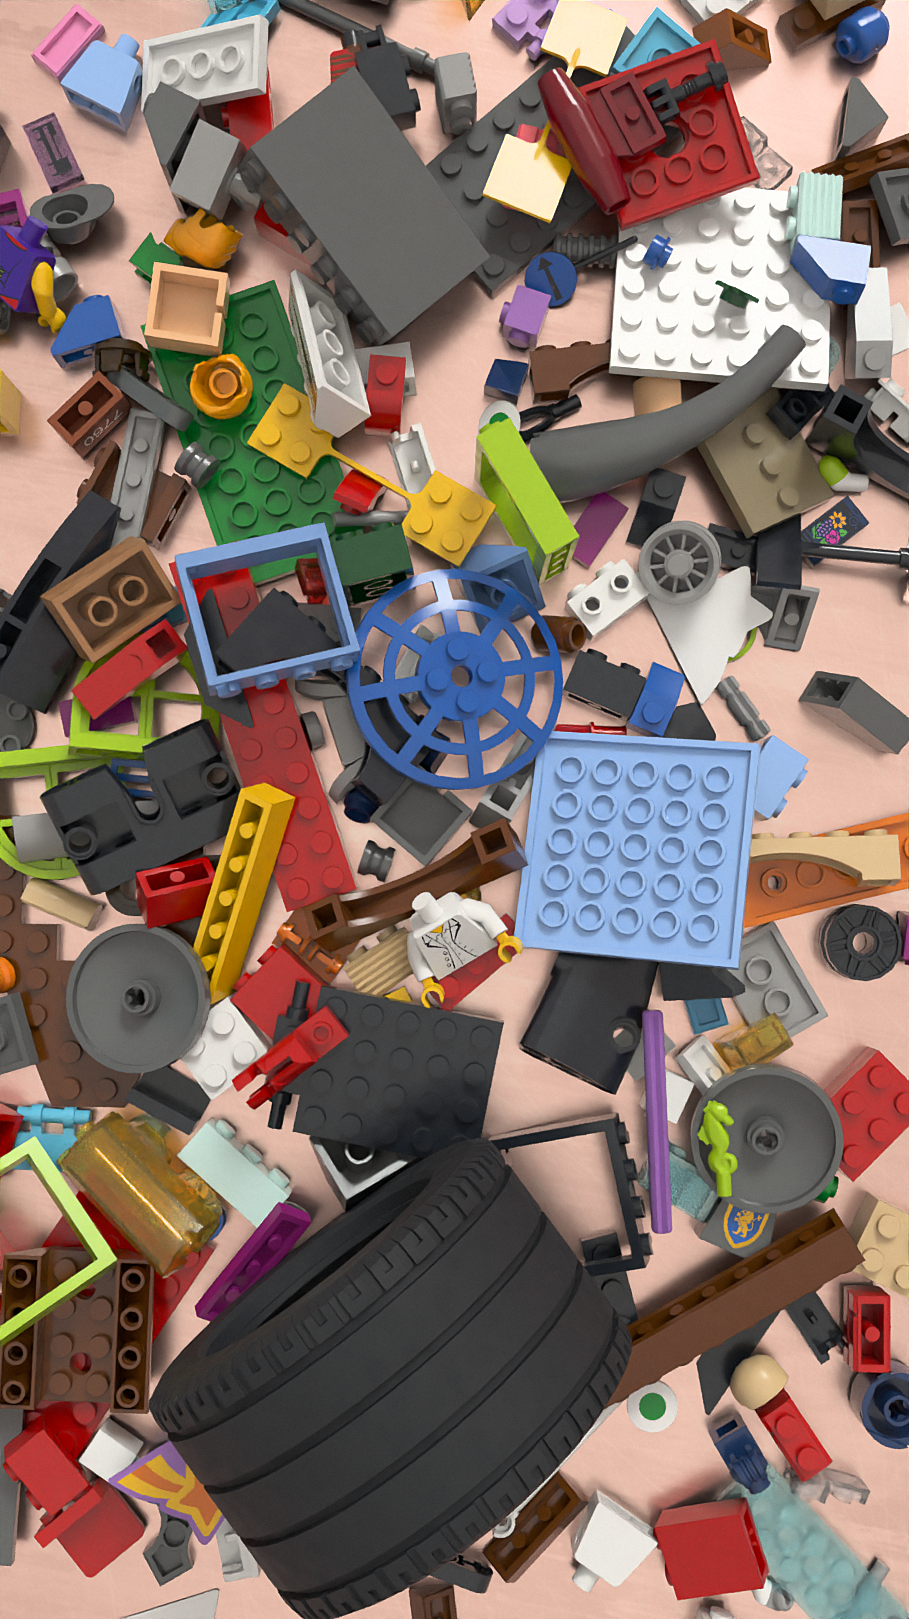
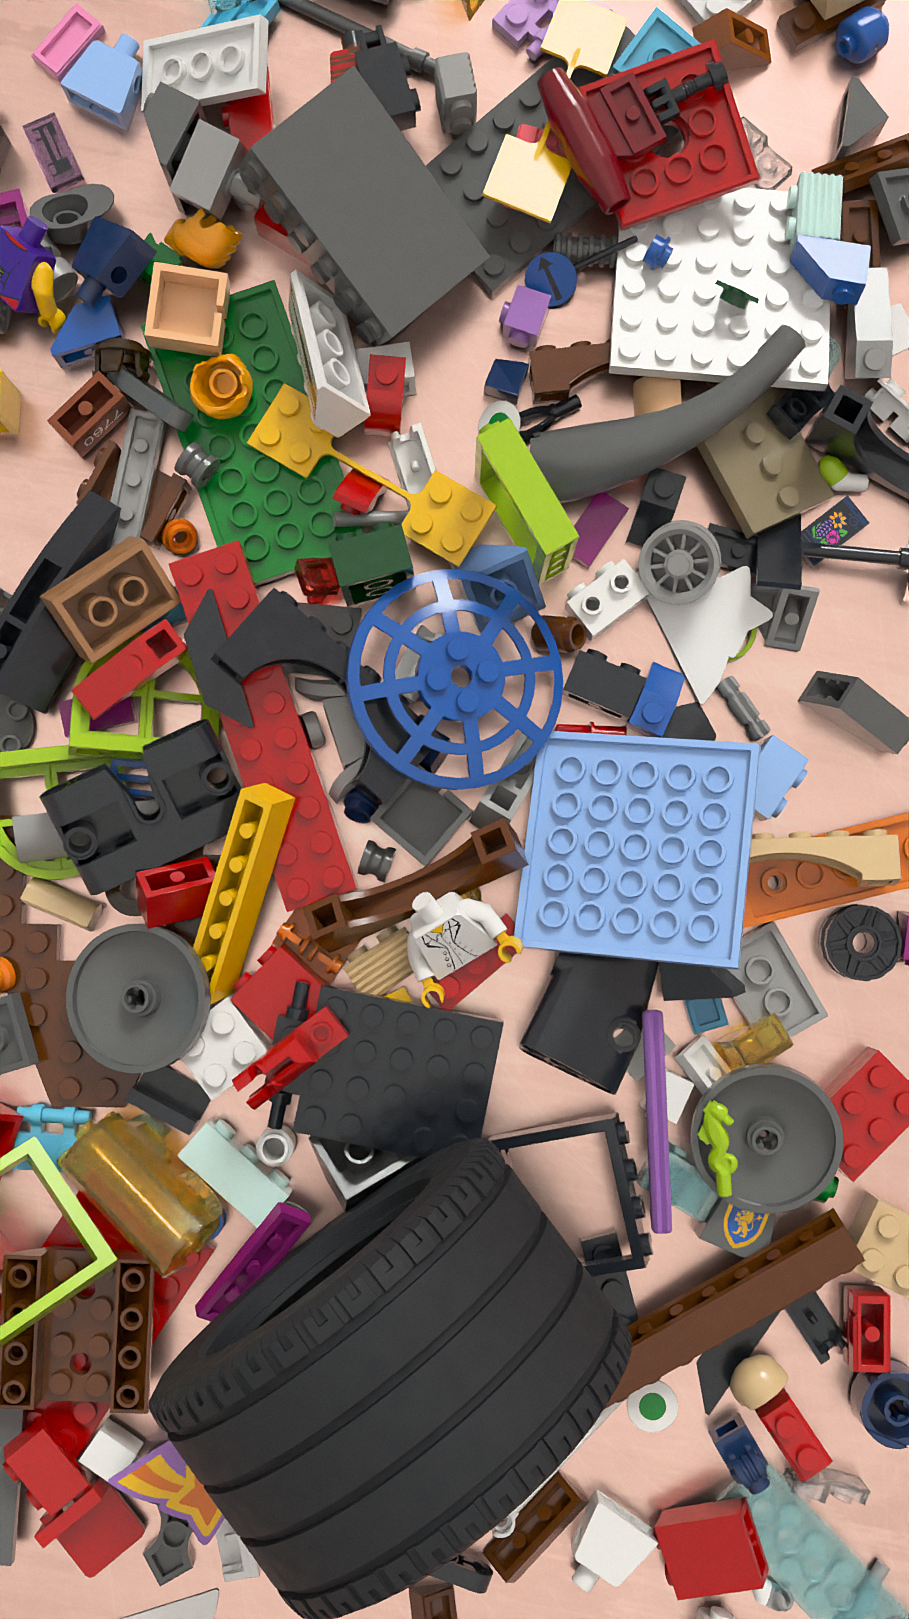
(109, 260): none -> dark blue torso
(182, 544): none -> orange plate
(256, 552): medium blue window -> none
(276, 1146): none -> white brick

